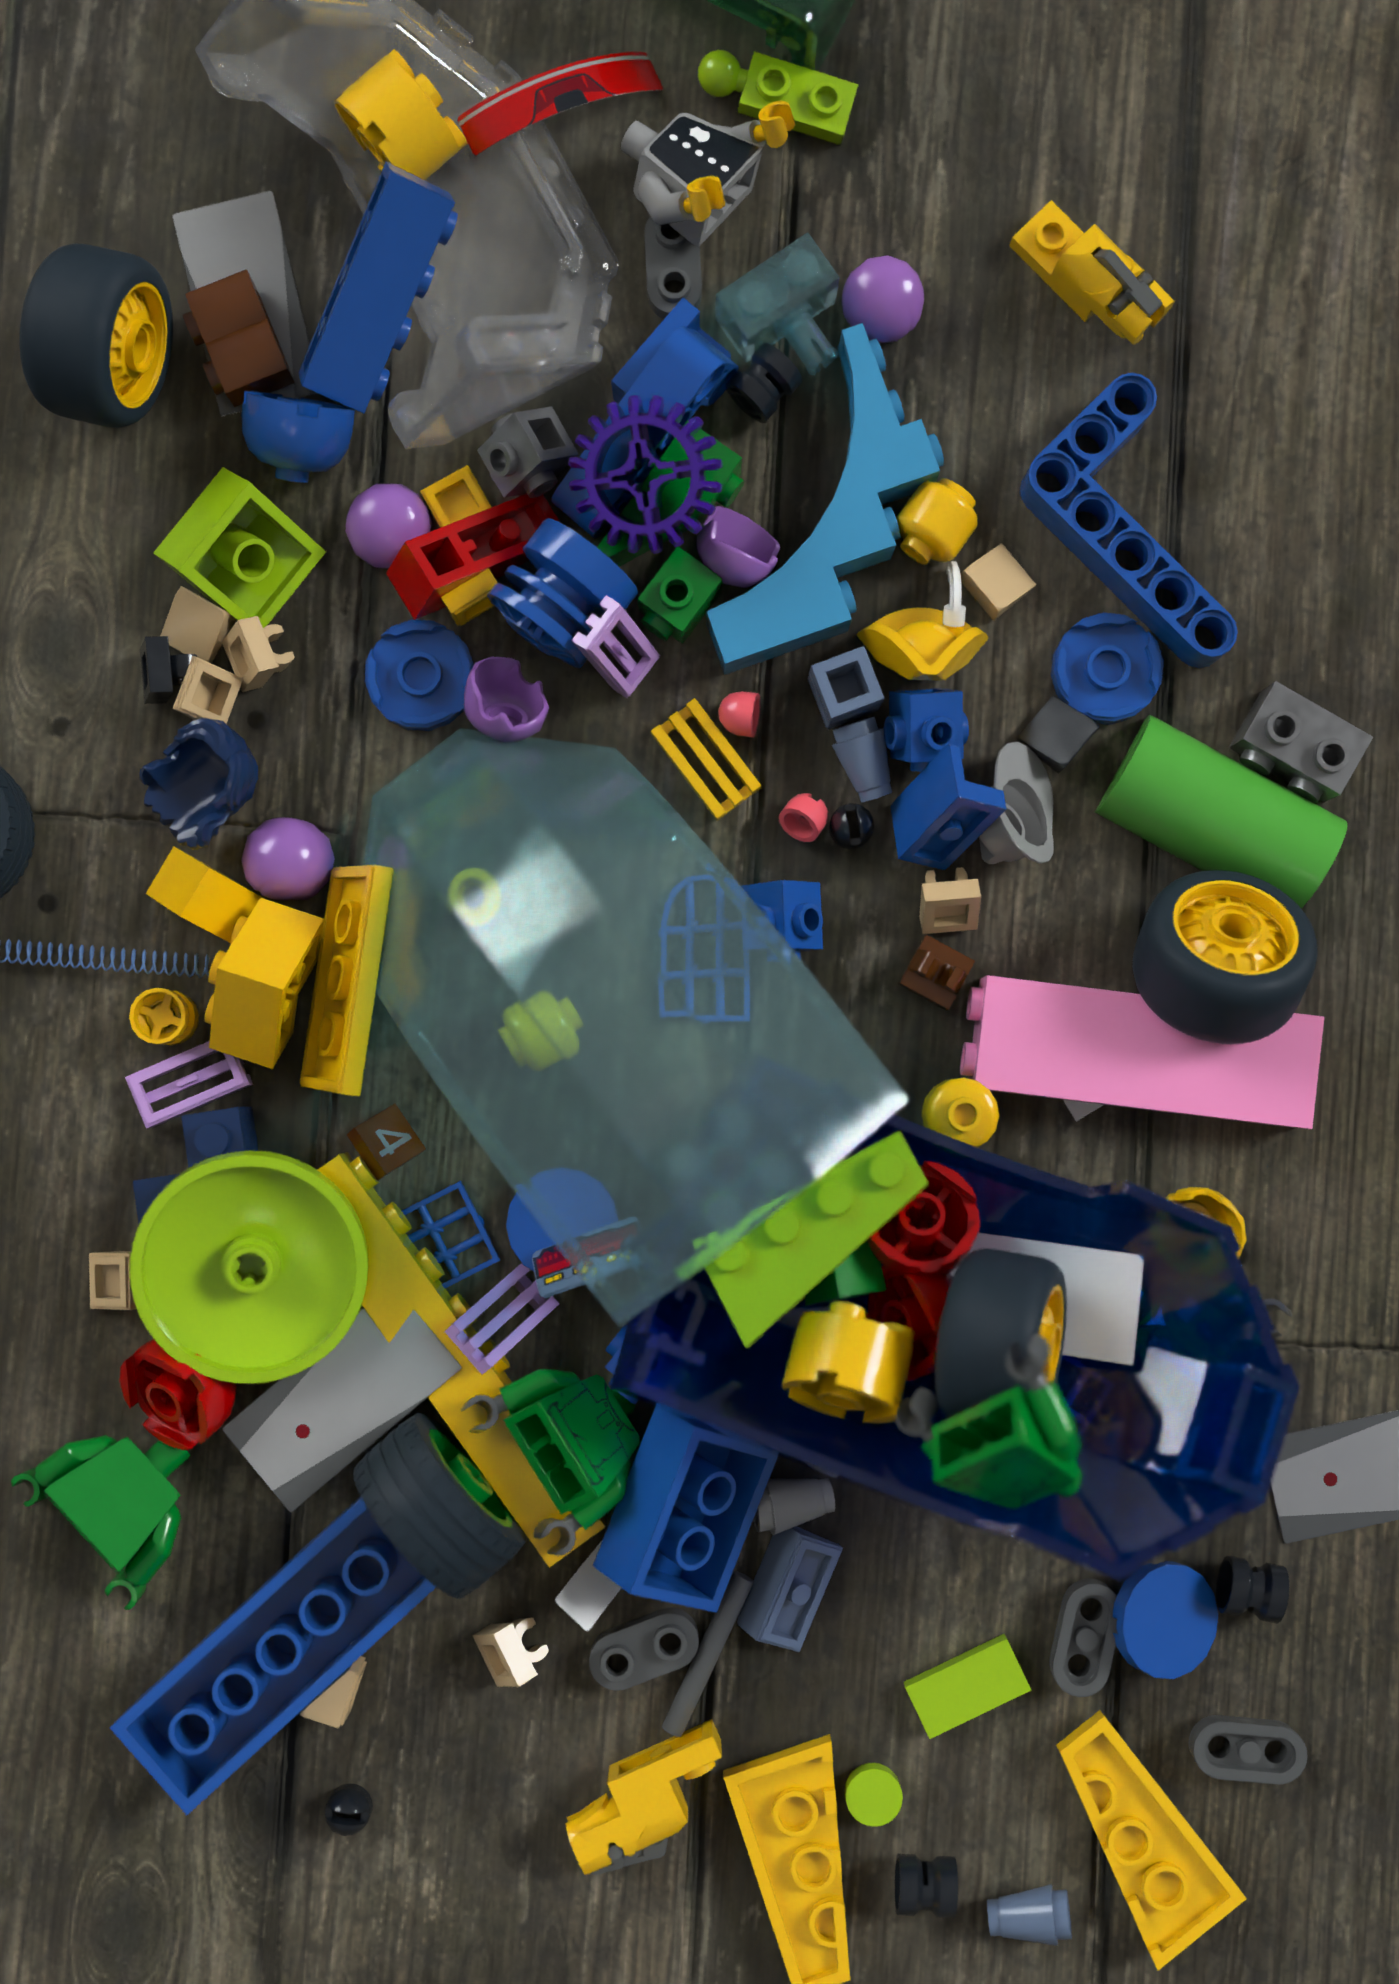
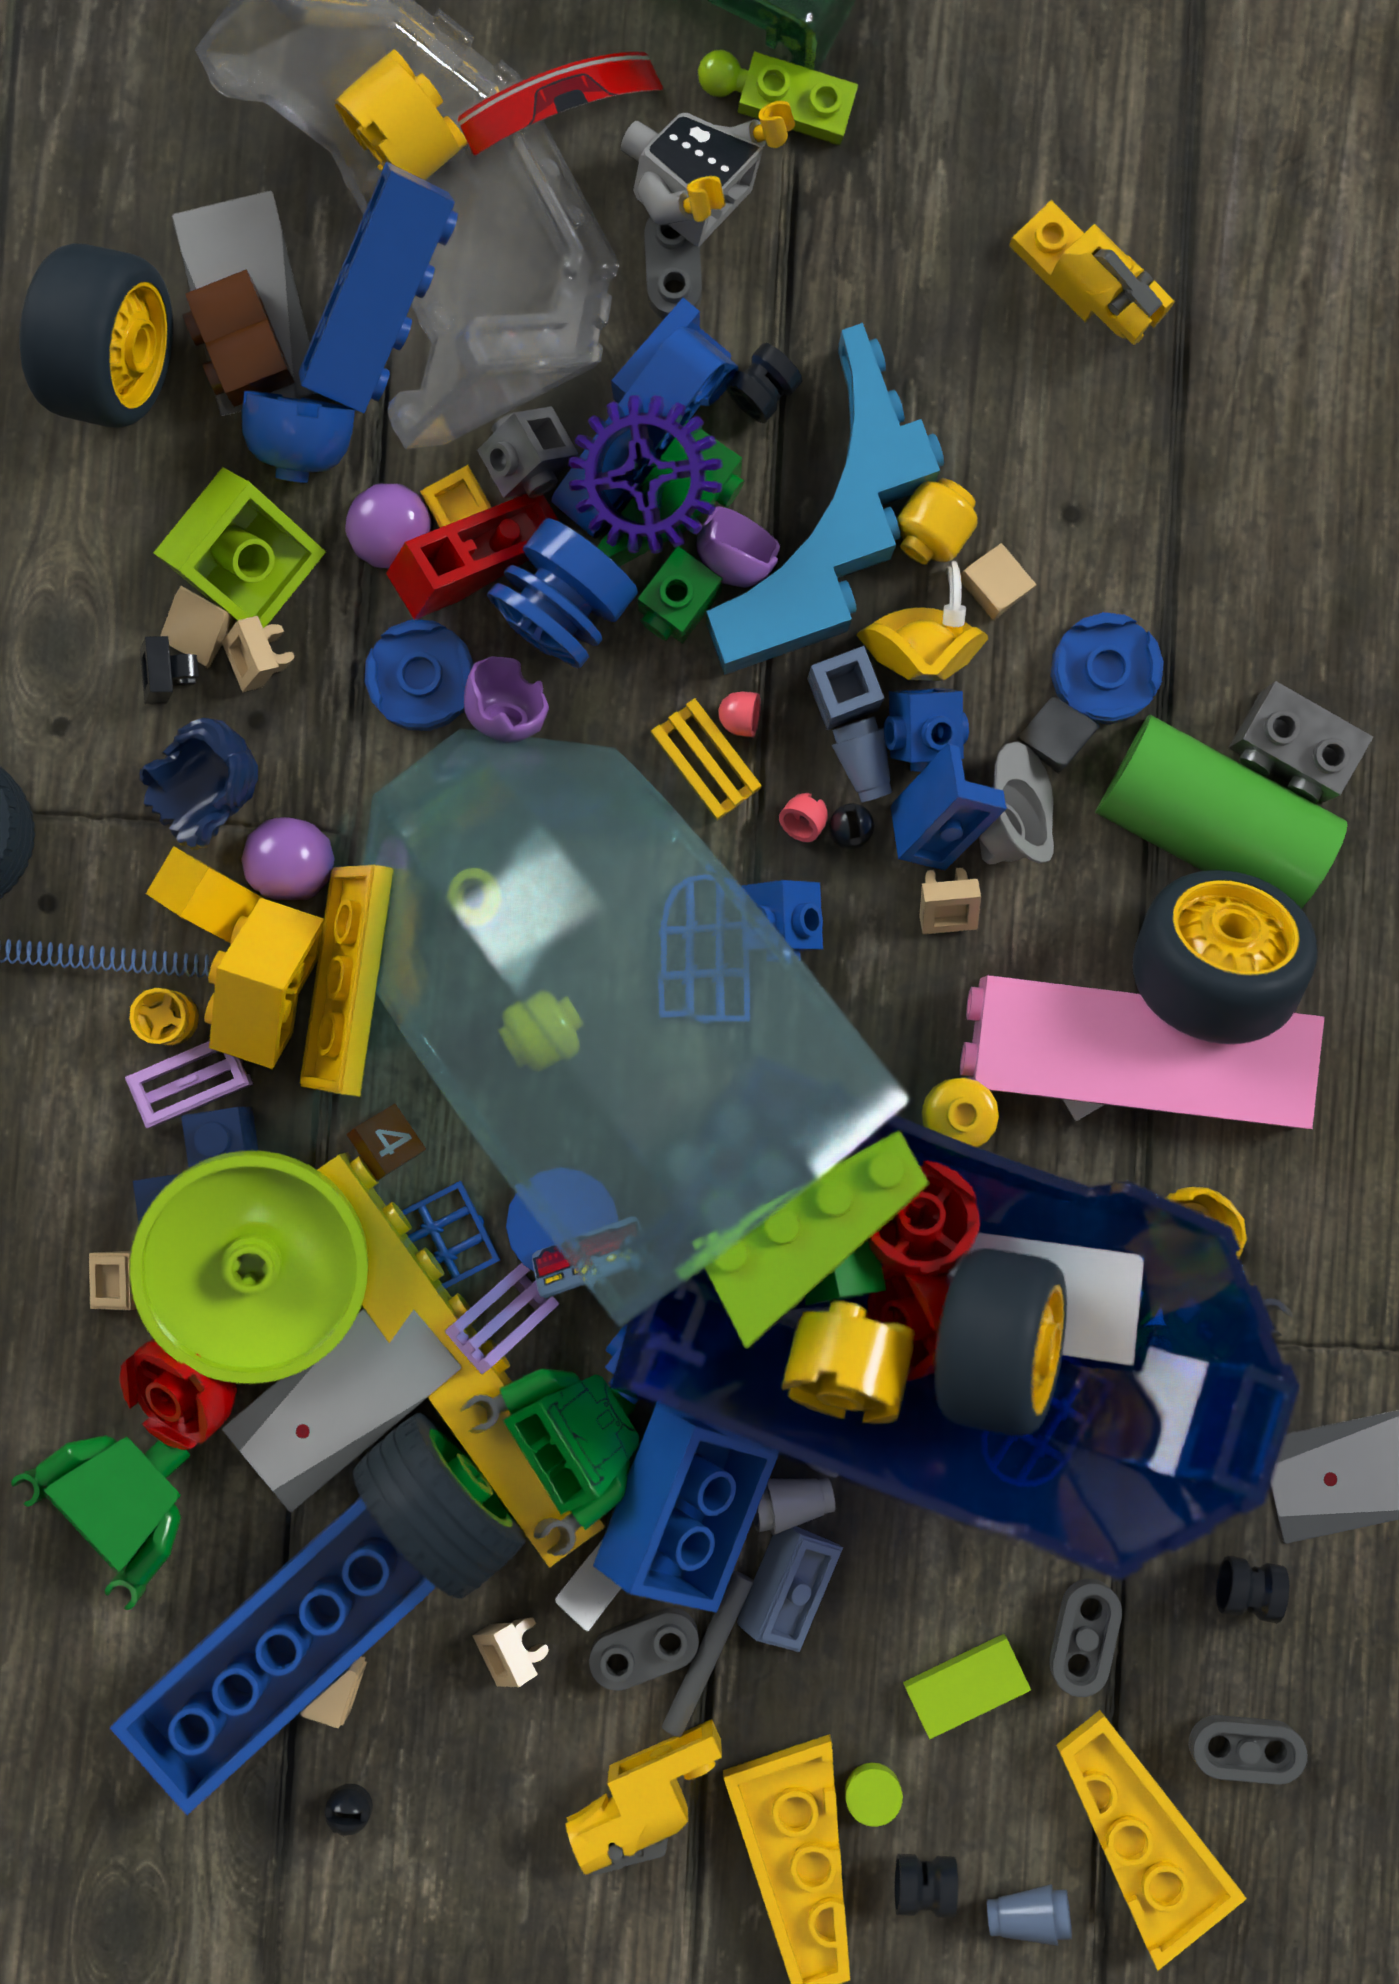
(207, 691): tan slope -> none
(470, 598): yellow tile -> none
(602, 633): lavender tile -> none
(781, 302): clear light blue brick -> none
(884, 297): medium lavender hair -> none
(936, 972): reddish brown tile -> none
(1007, 1446): green torso -> none
(1119, 530): blue beam -> none
(1165, 1619): blue tile -> none

